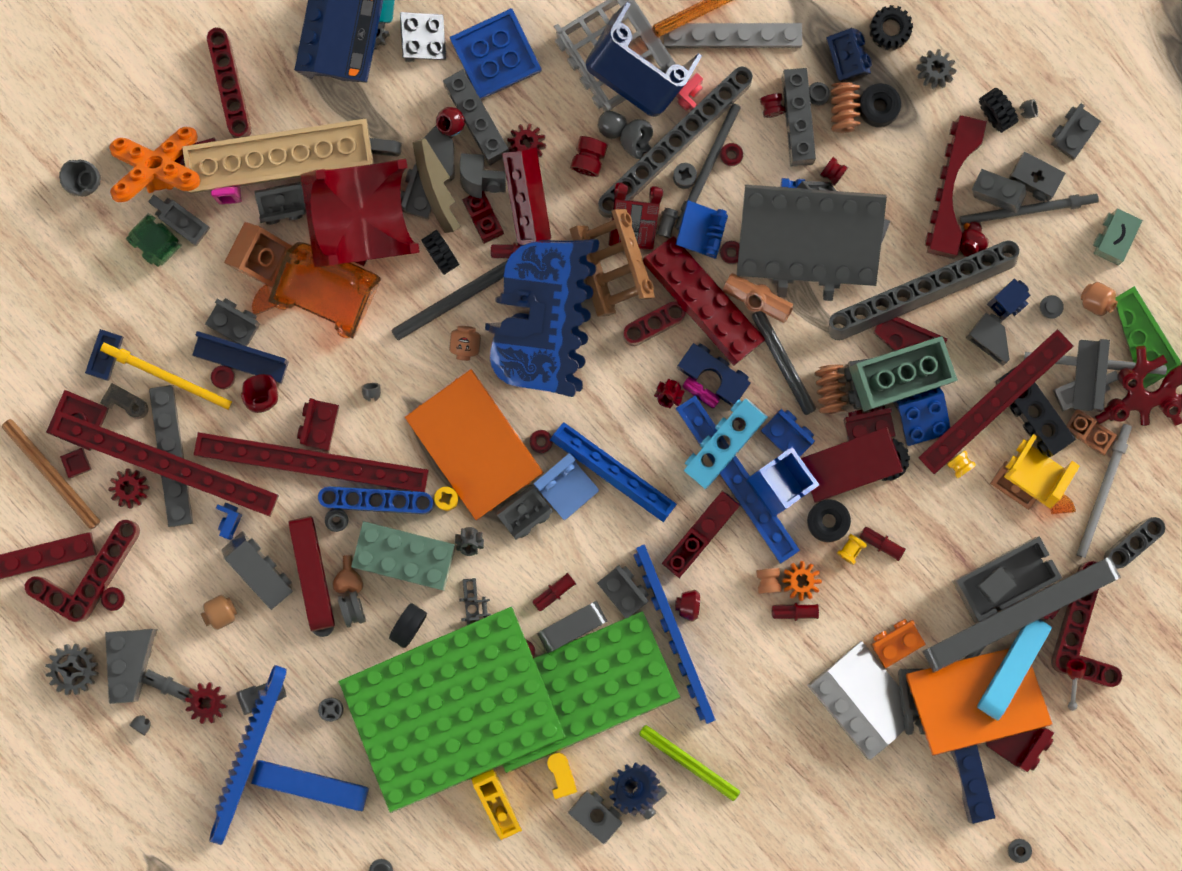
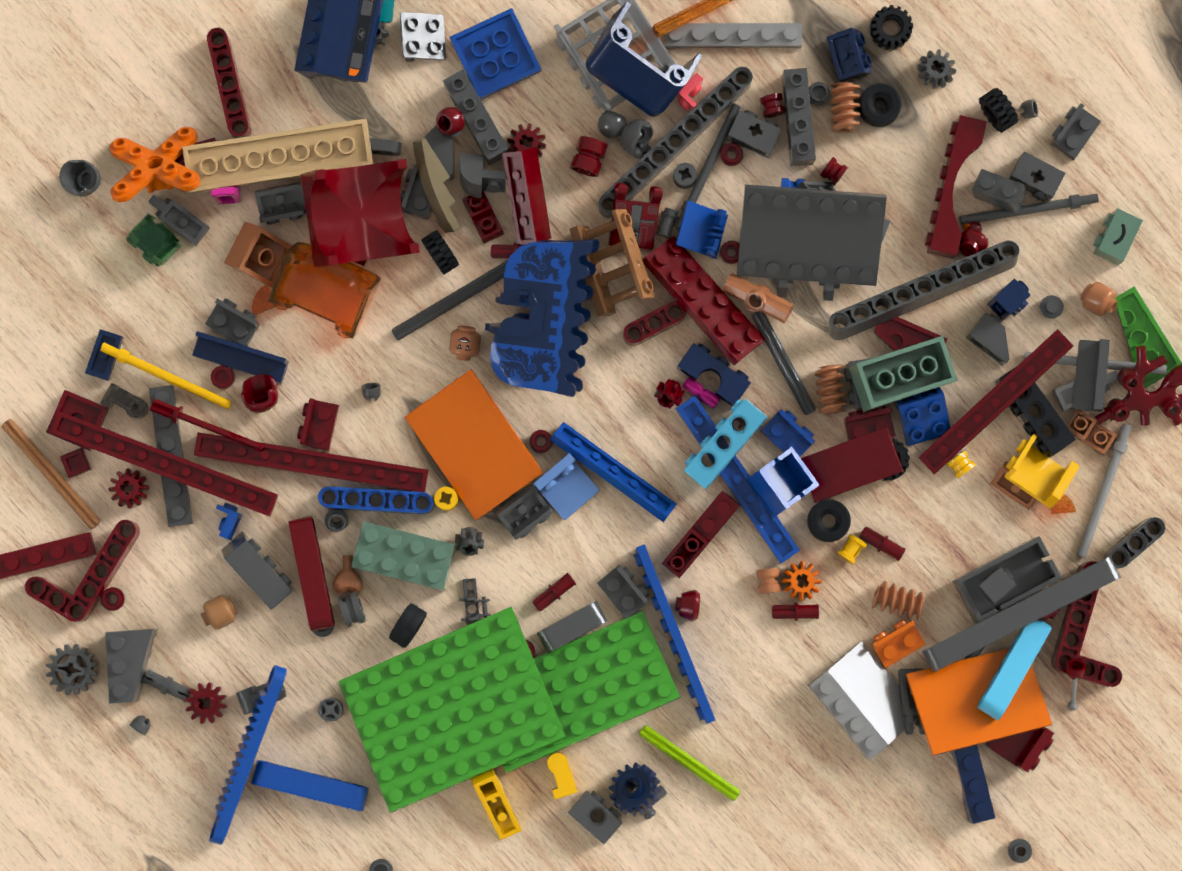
(176, 414): none -> dark red piece
(742, 129): none -> dark grey brick
(898, 600): none -> nougat piece

